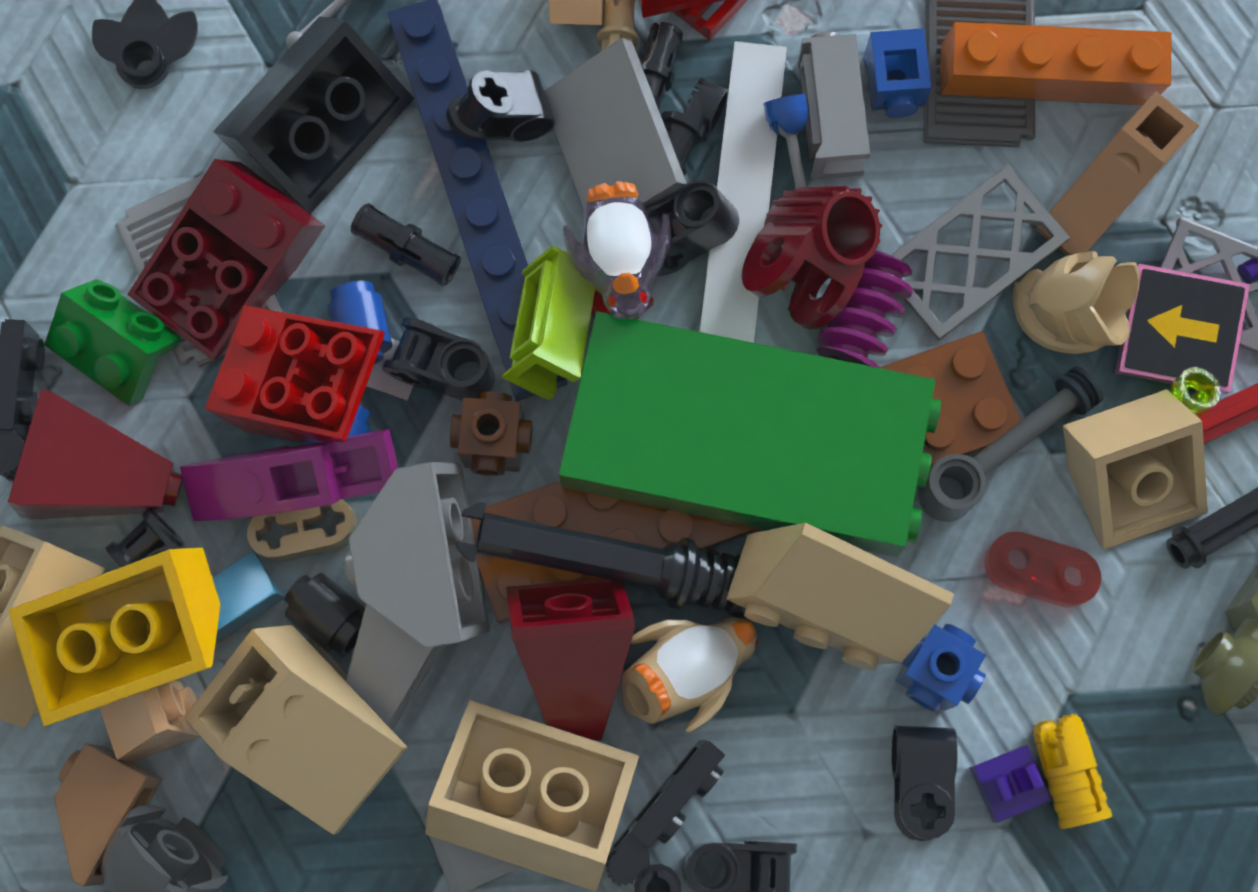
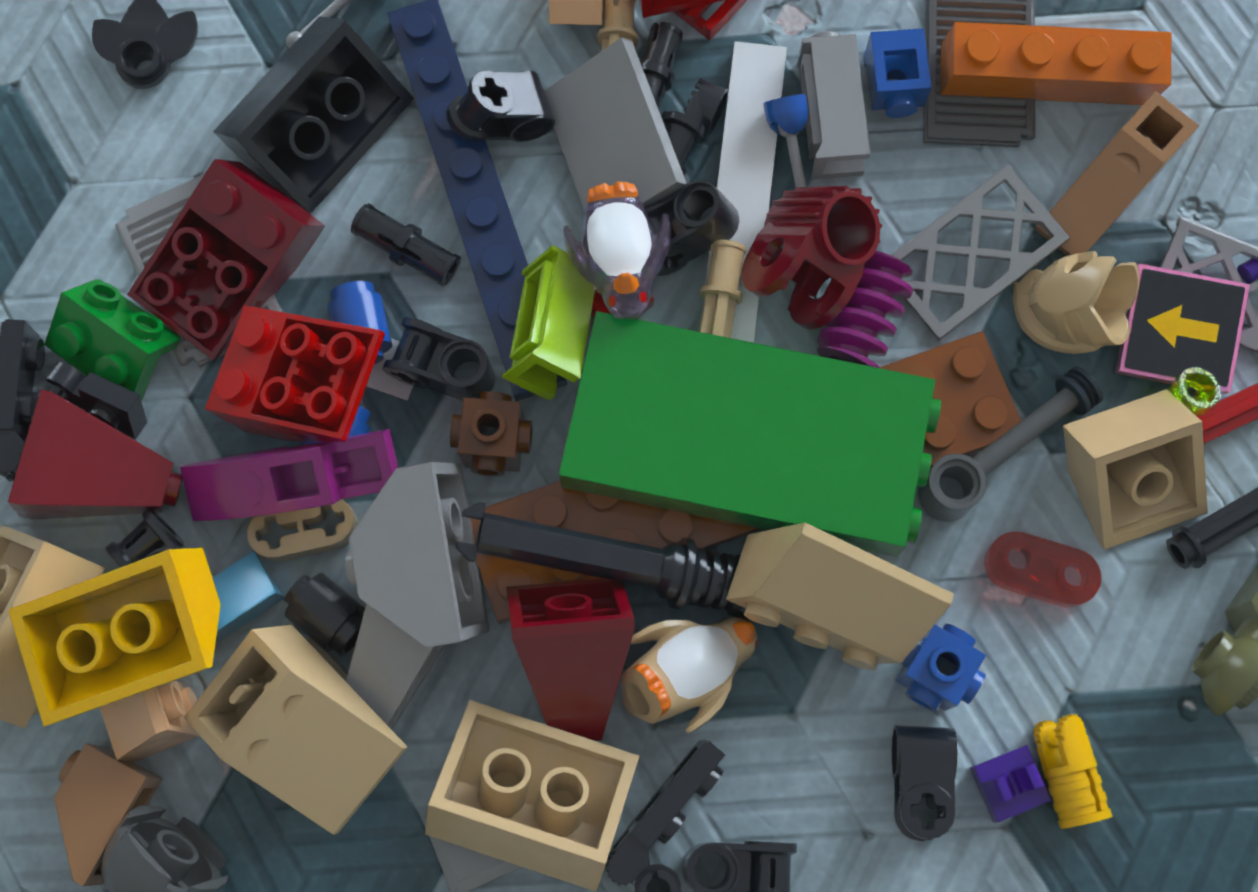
(100, 398): none -> black plate
(722, 288): none -> tan axle

